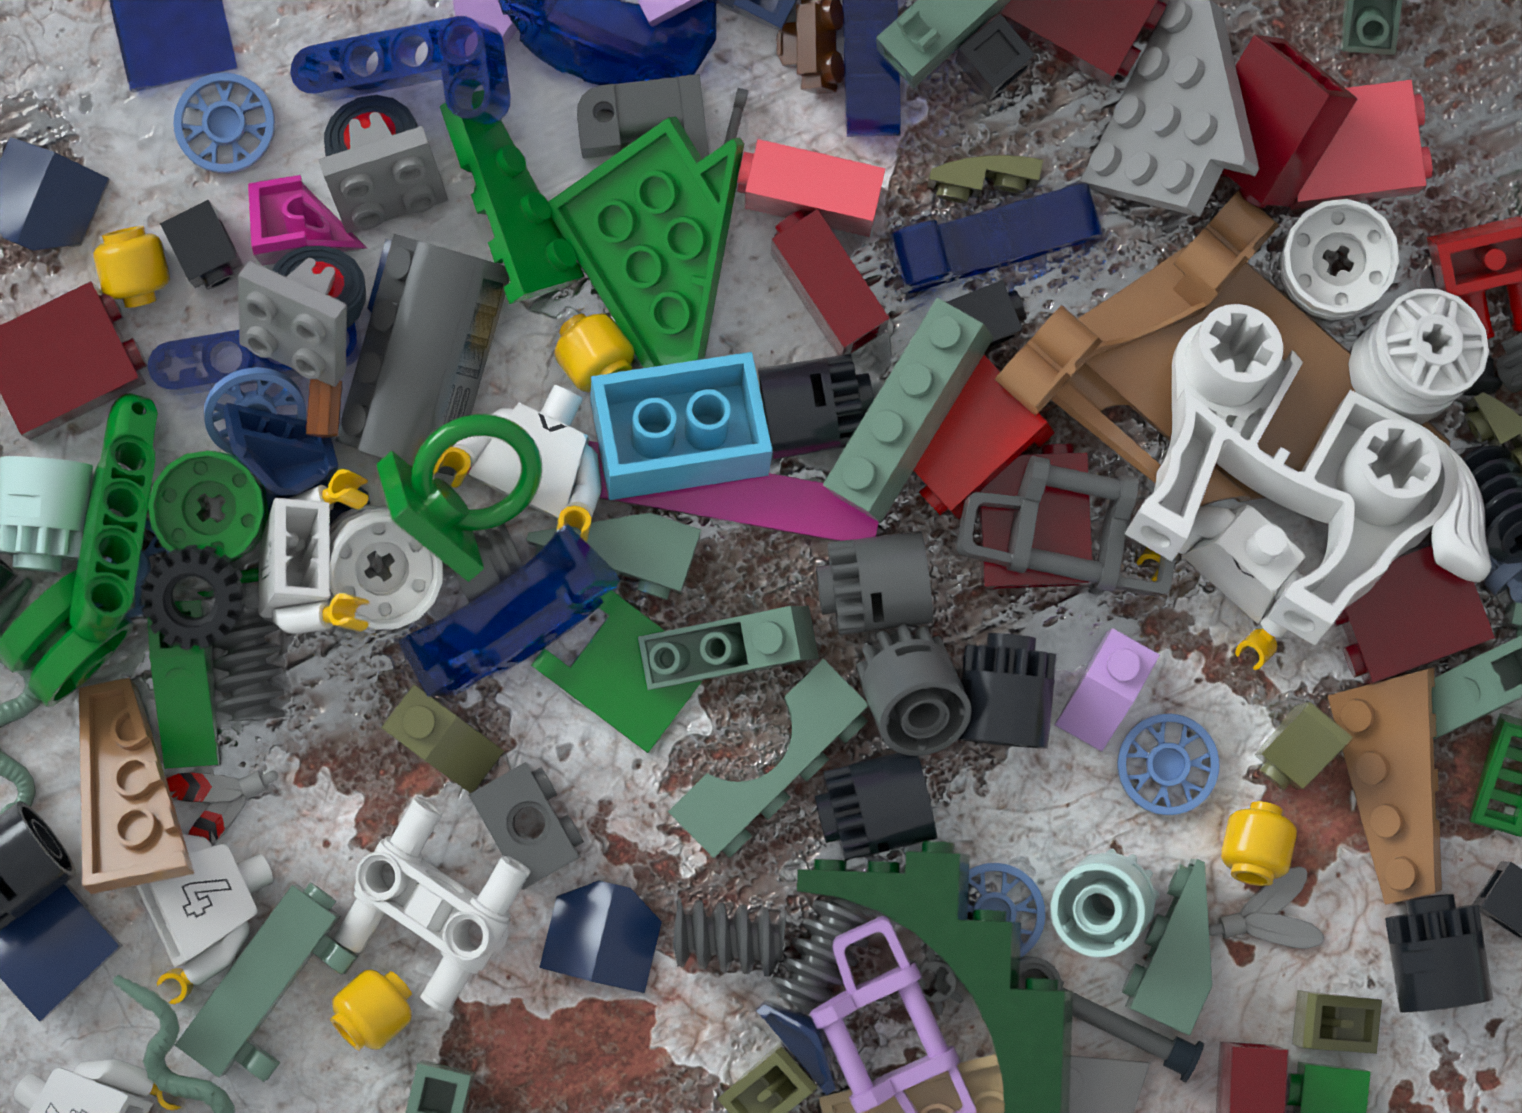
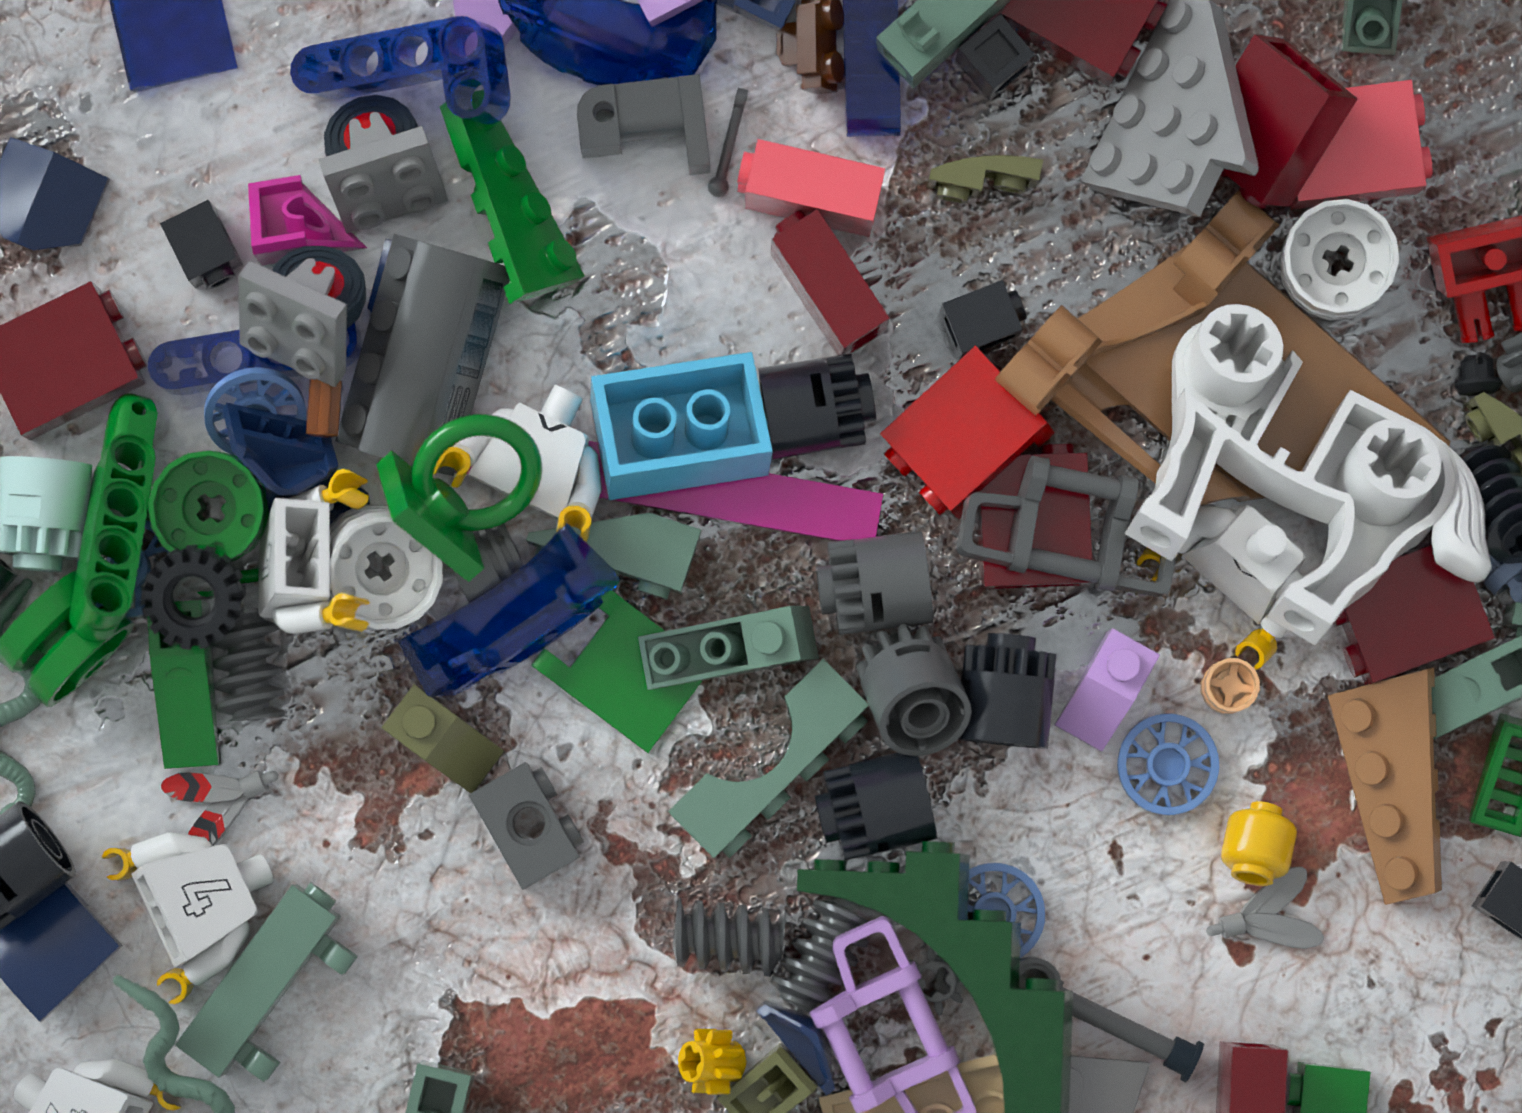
(125, 801): medium nougat wing -> none
(131, 266): yellow head -> none
(224, 123): medium blue wheel -> none
(371, 1009): yellow head -> none
(431, 904): white piece -> none
(592, 348): yellow head -> none
(602, 936): dark blue slope -> none
(655, 238): green wing -> none
(712, 1061): none -> yellow gear
(908, 410): sand green brick -> none
(993, 239): clear blue beam -> none
(1082, 917): light aqua gear -> none
(1178, 966): sand green slope -> none
(1238, 686): none -> light nougat wheel
(1301, 747): olive slope -> none
(1336, 1022): olive slope -> none
(1420, 354): white wheel -> none
(1438, 955): black gear -> none

